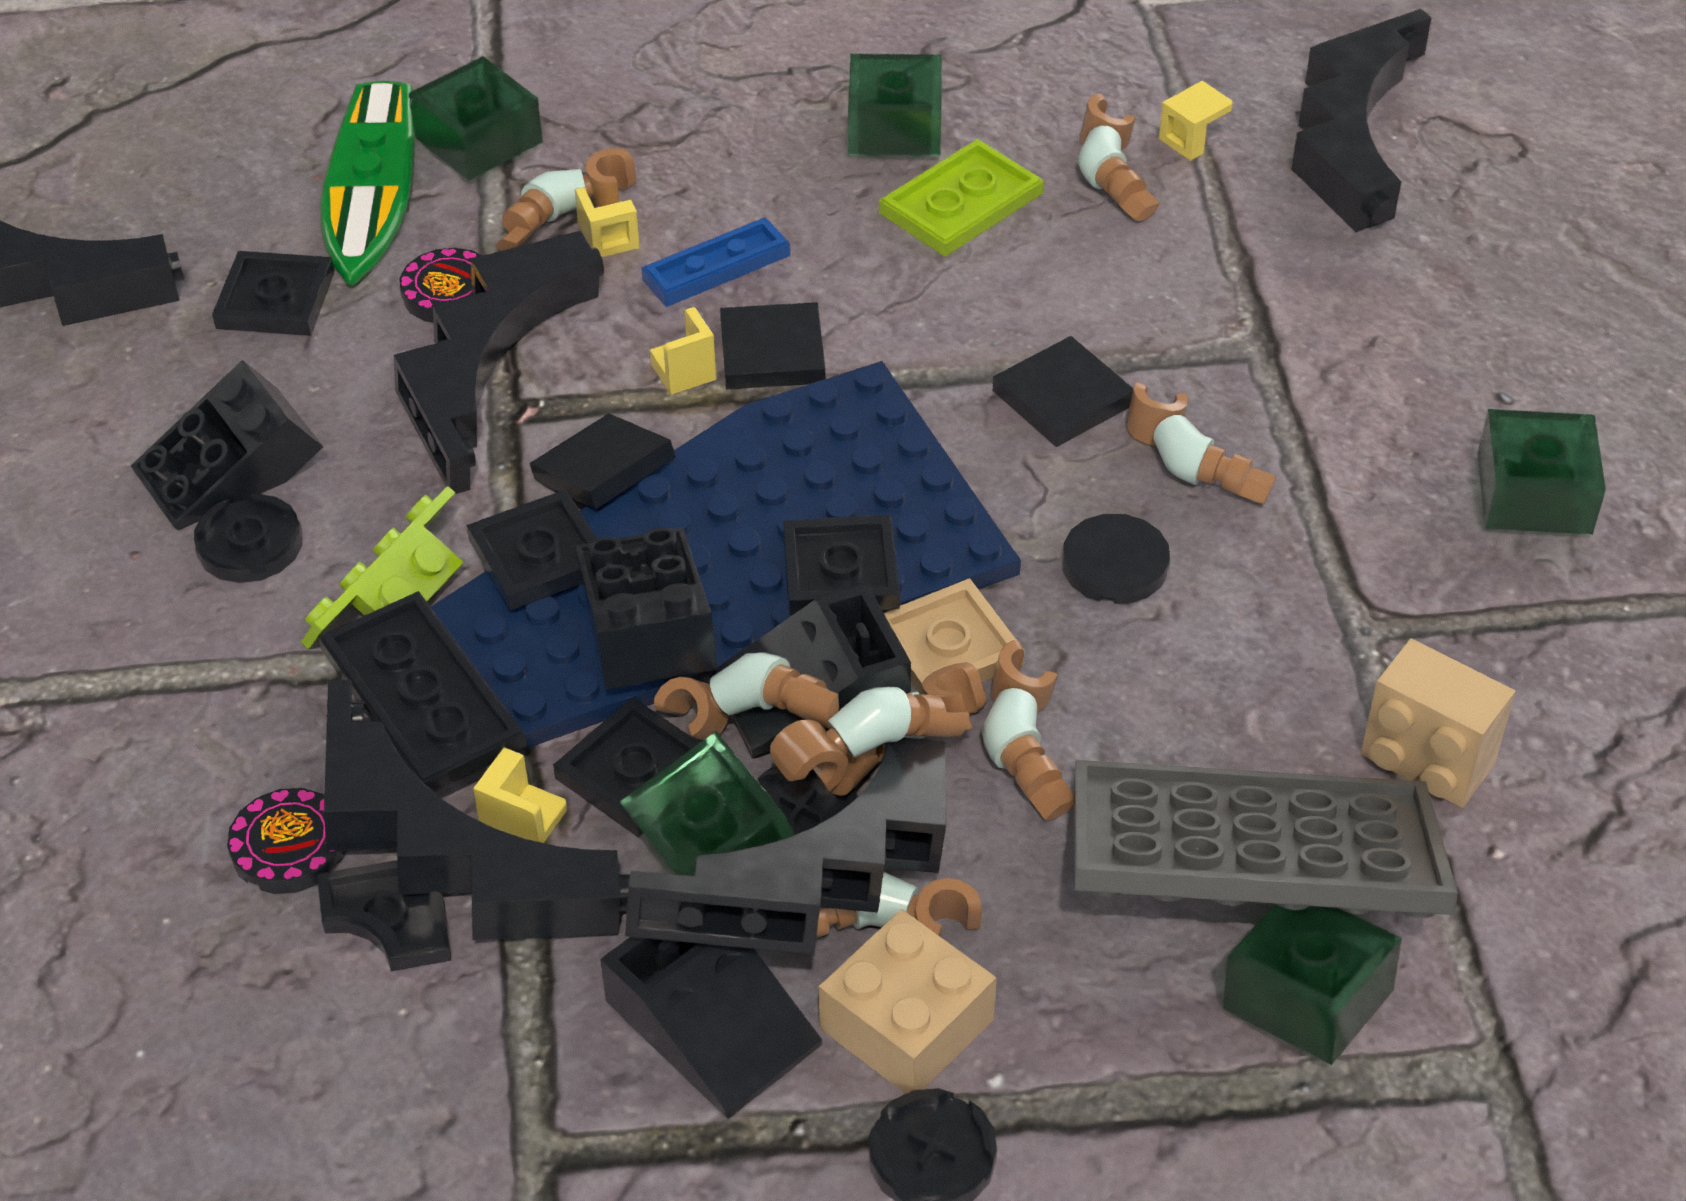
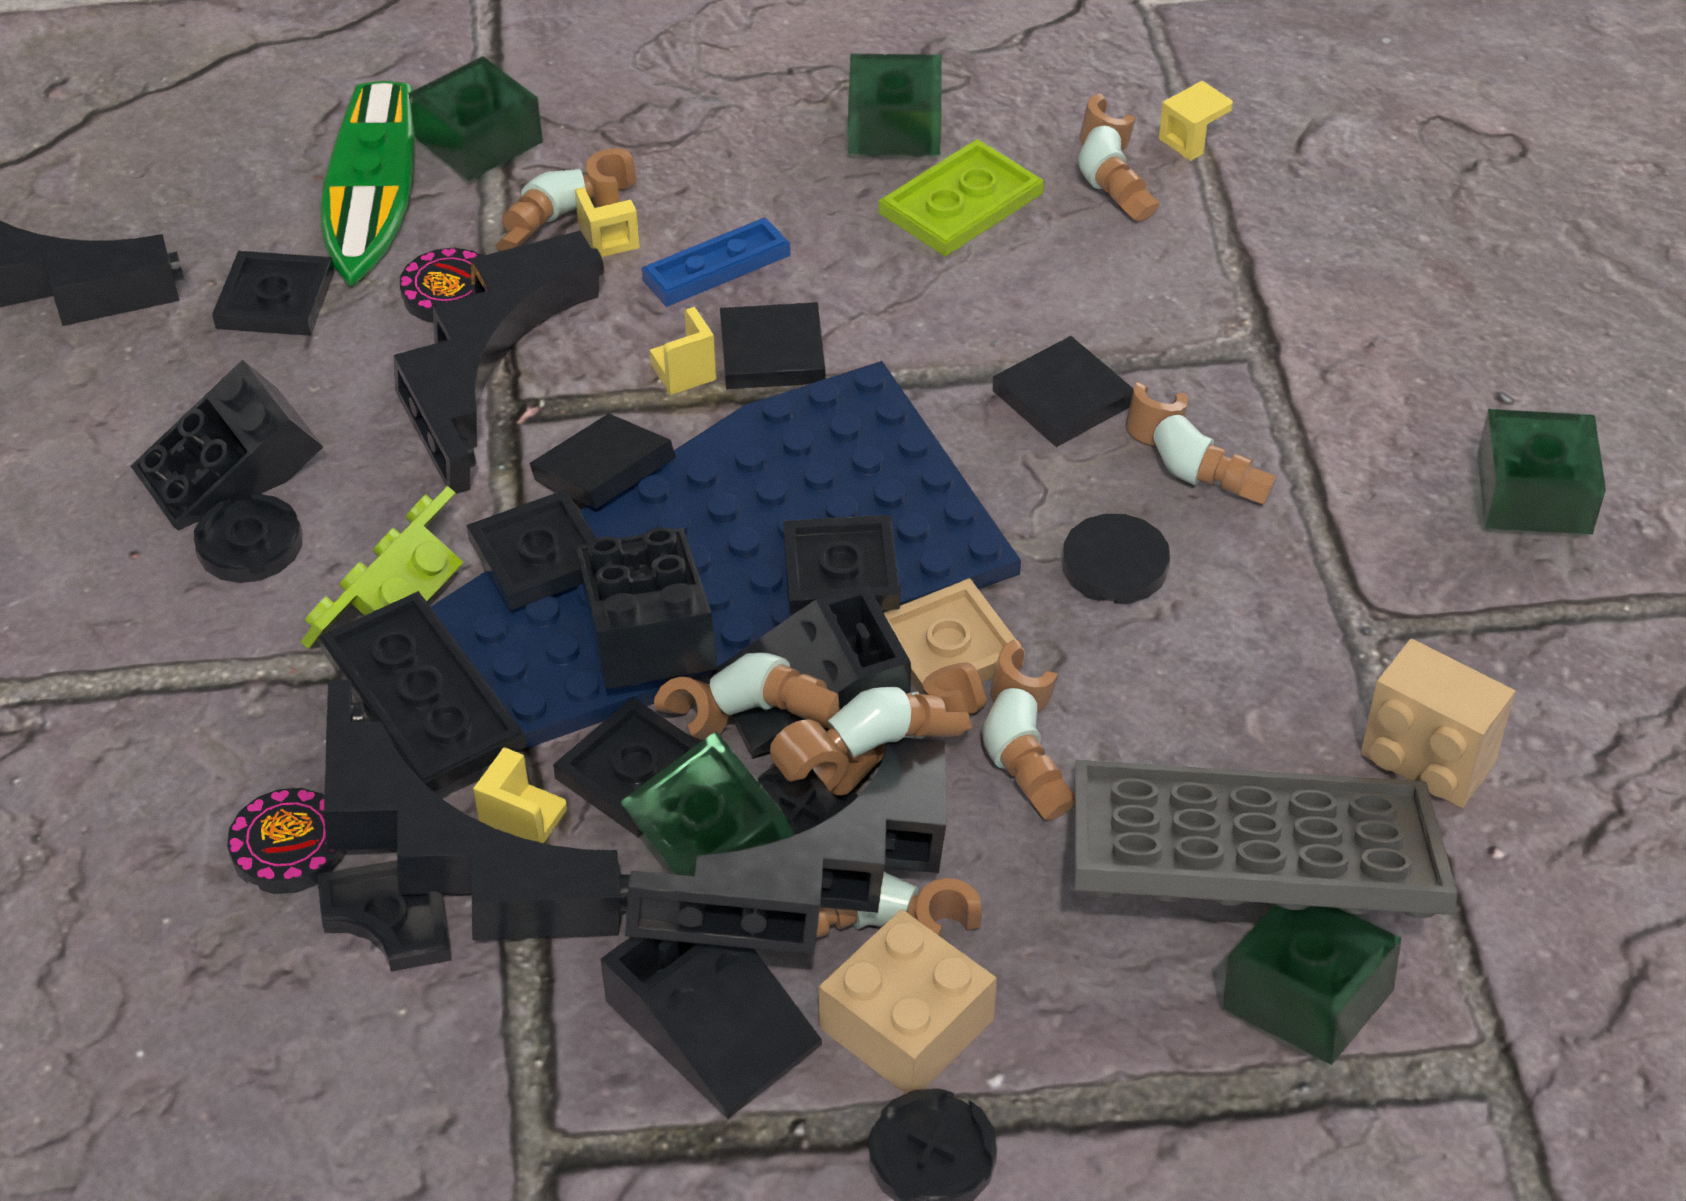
(1335, 142): black arch -> none

